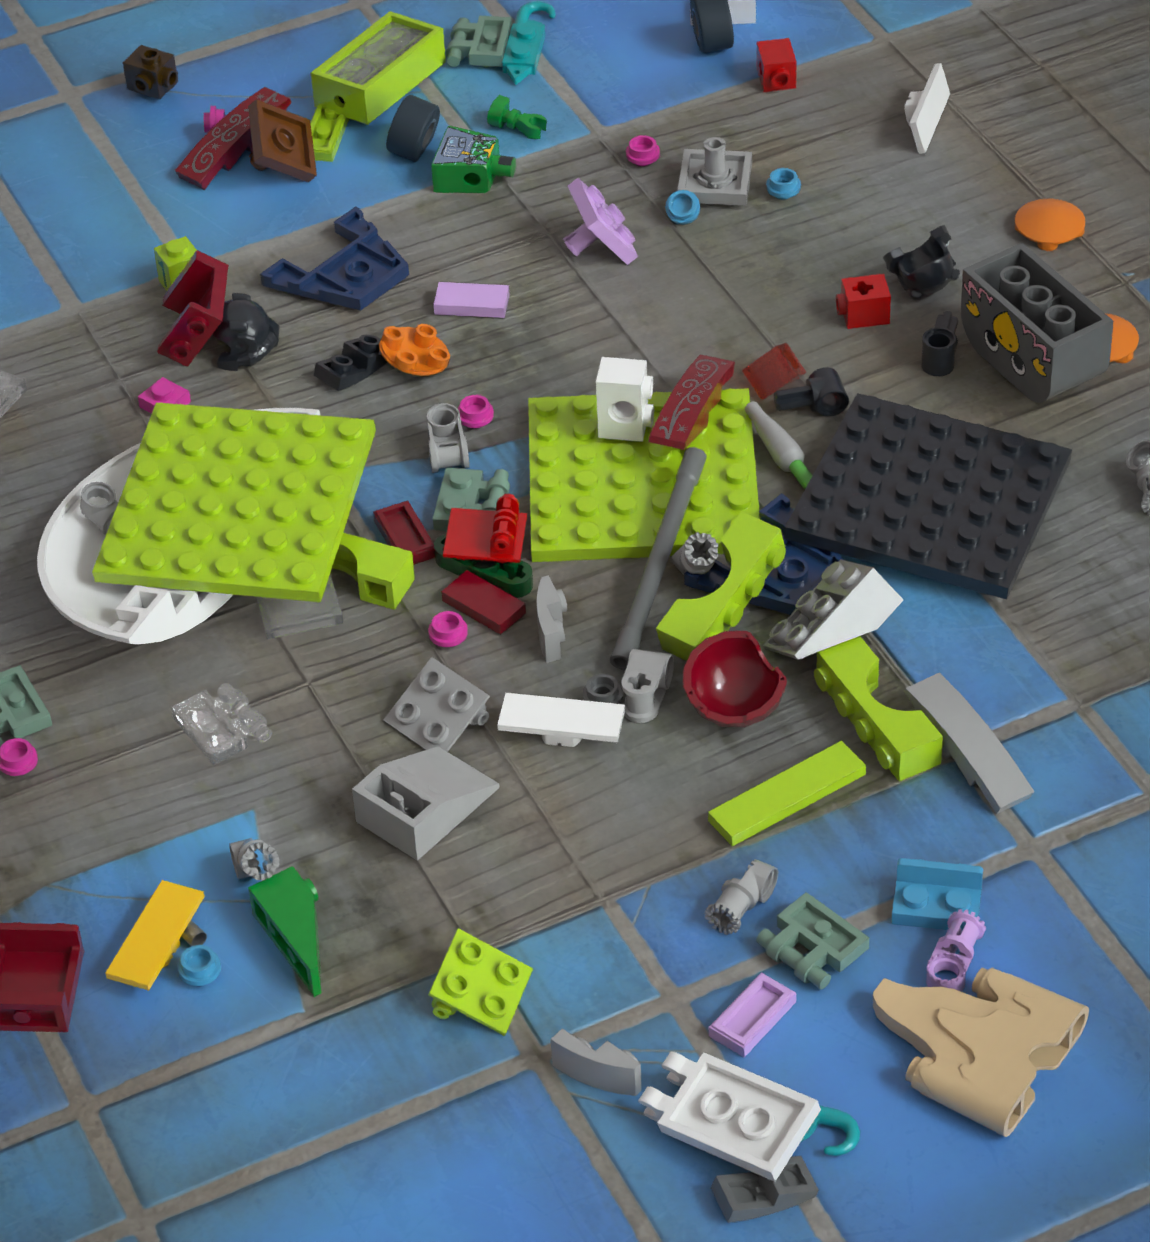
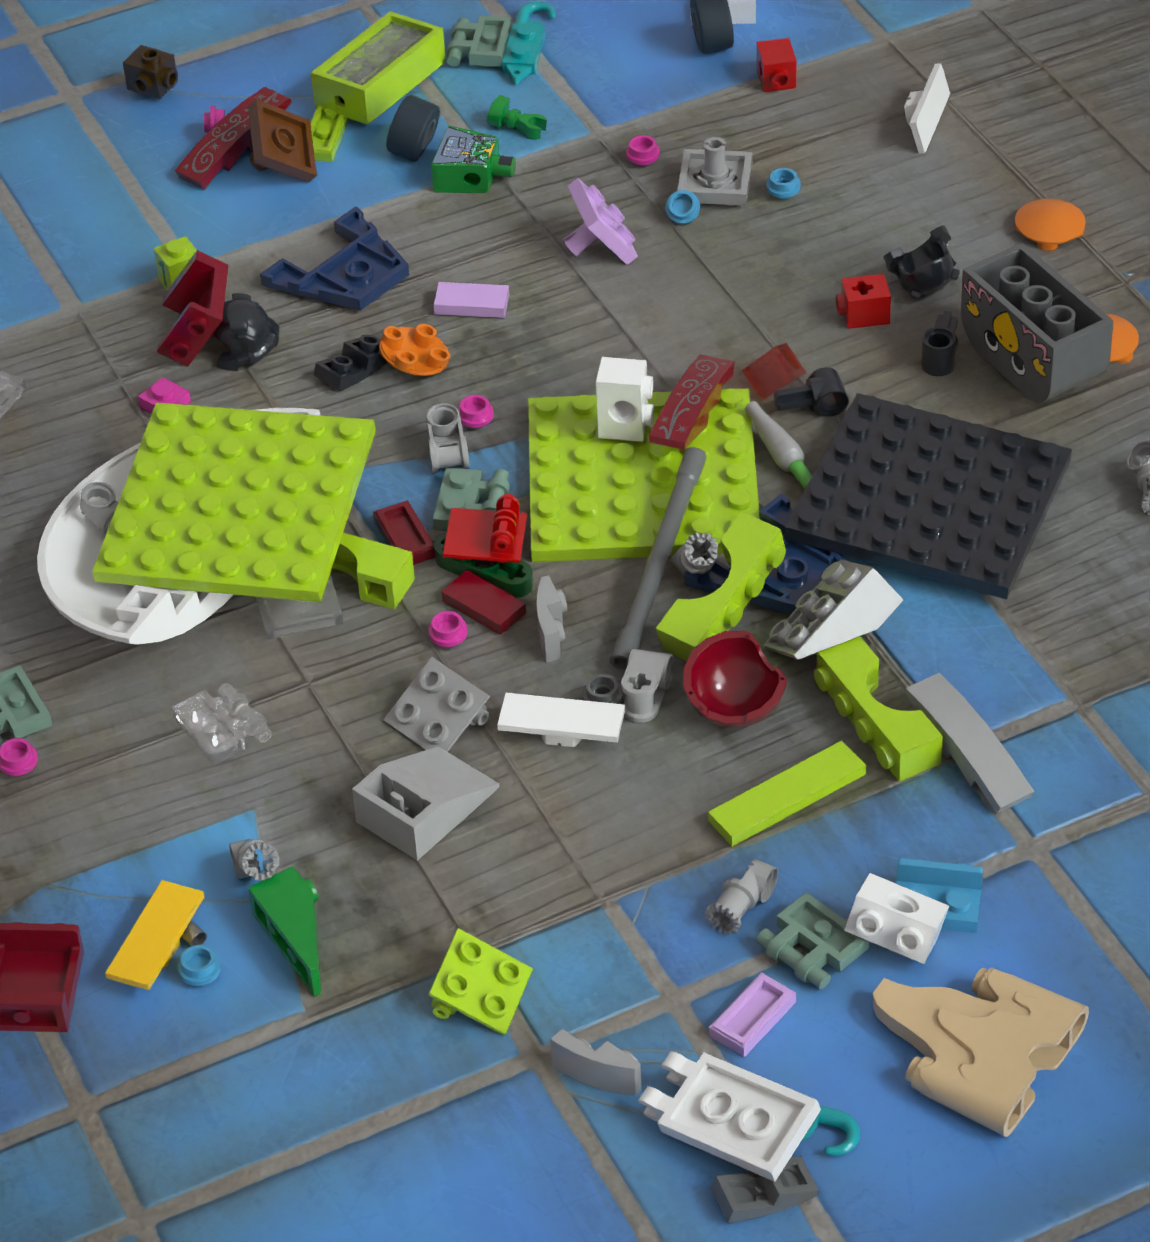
(896, 918): none -> white brick
(945, 956): lavender connector -> none

